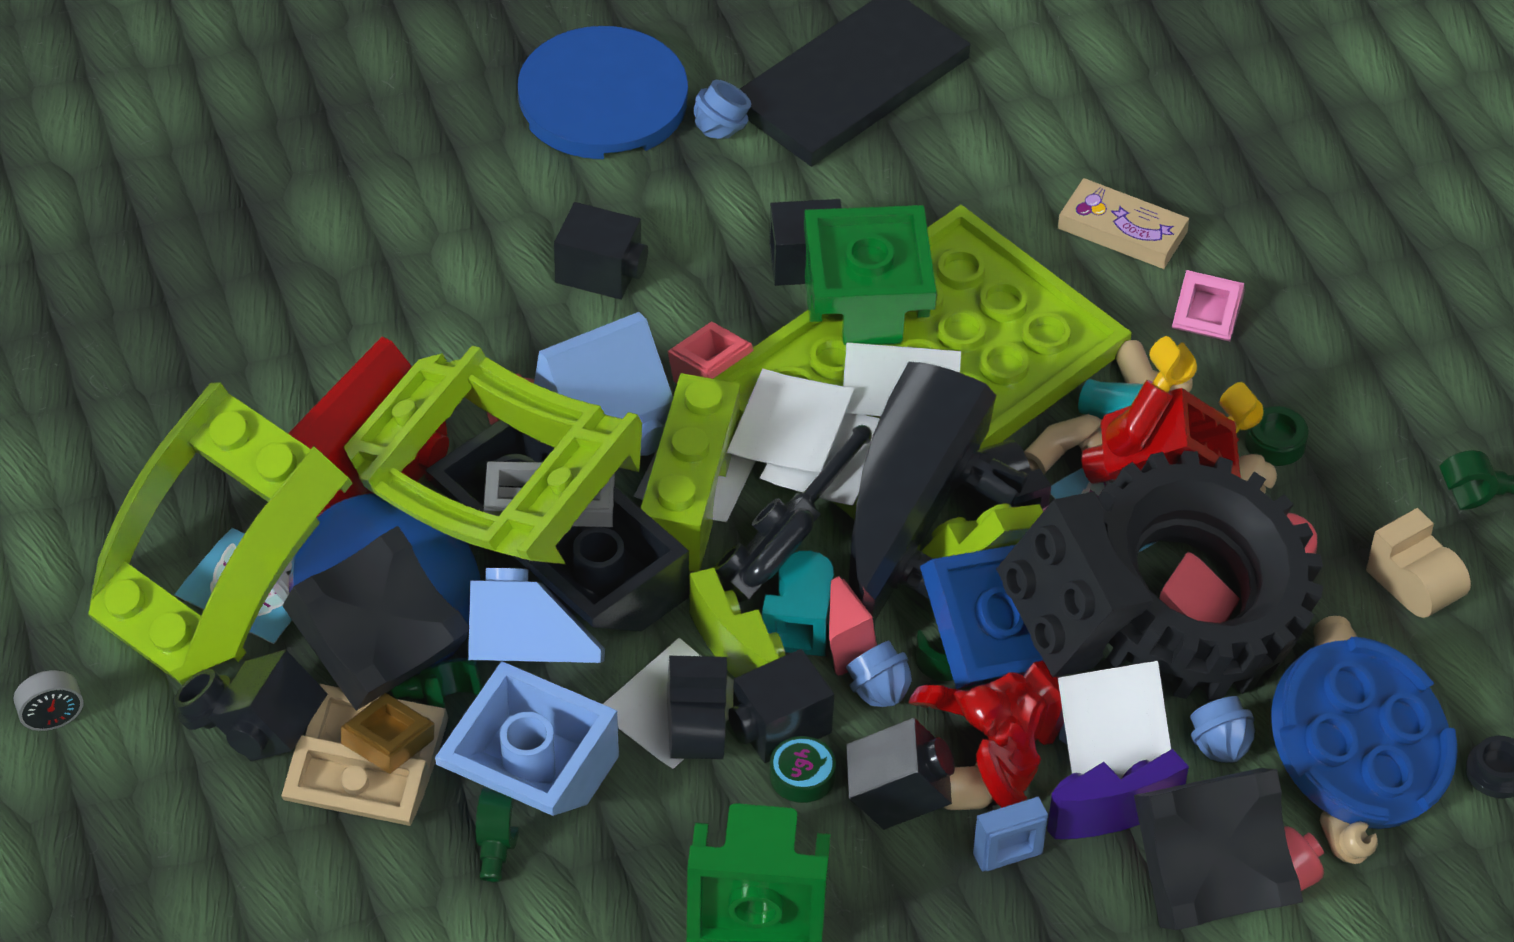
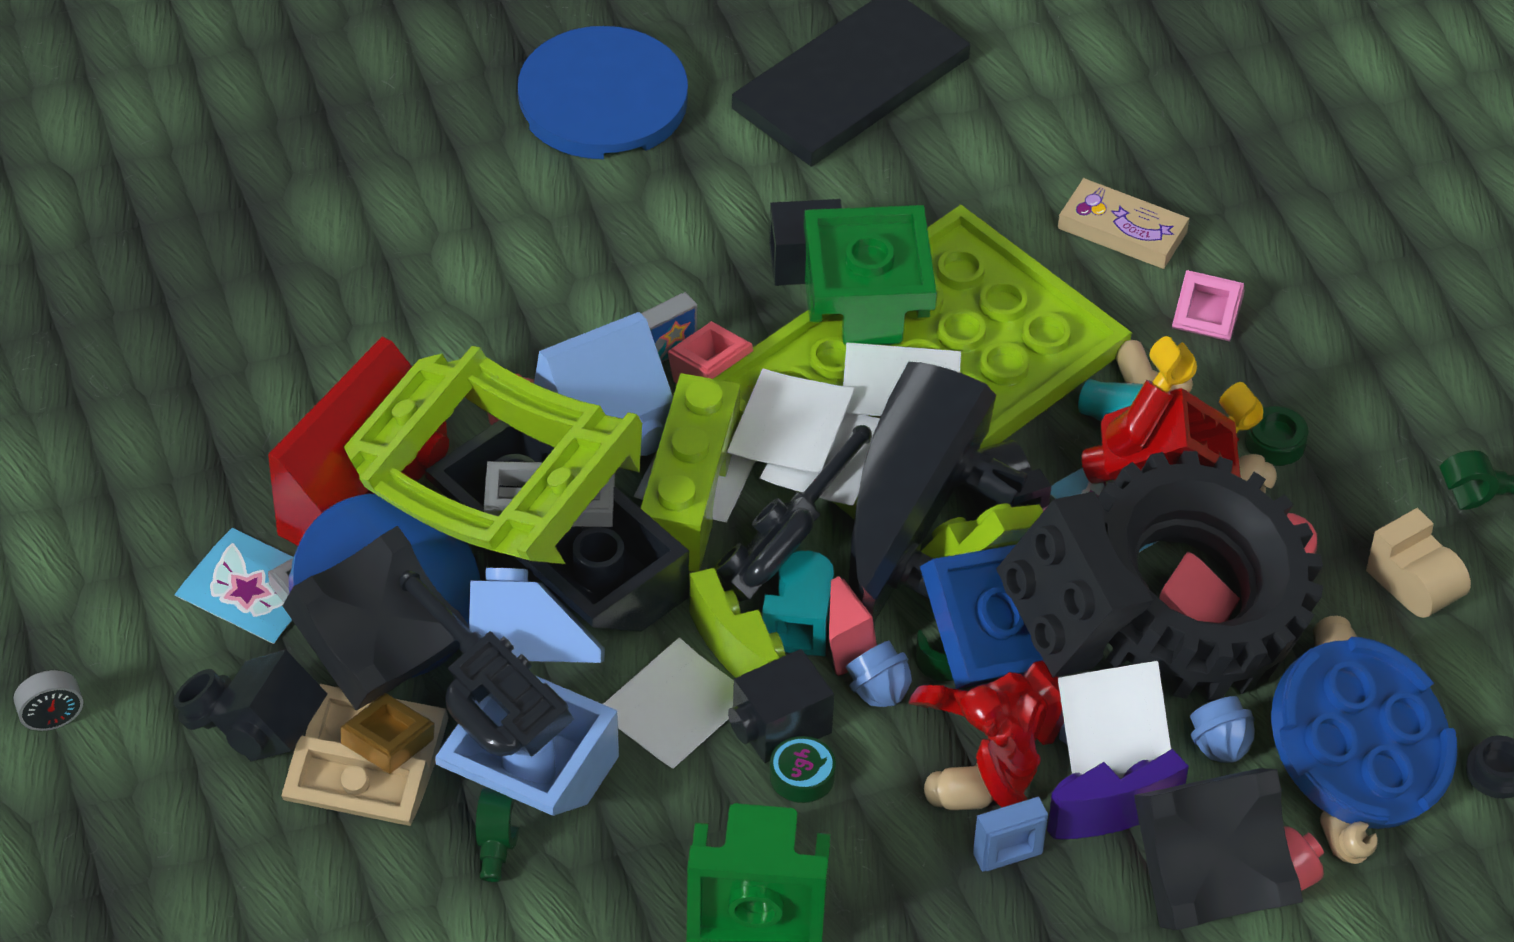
(269, 463): lime wedge -> none
(441, 680): dark green piece -> none
(494, 671): none -> black piece
(599, 251): black brick -> none
(672, 322): none -> tile
(696, 706): black leg -> none
(721, 110): medium blue plate -> none
(899, 773): black brick -> none
(1062, 436): tan arm -> none

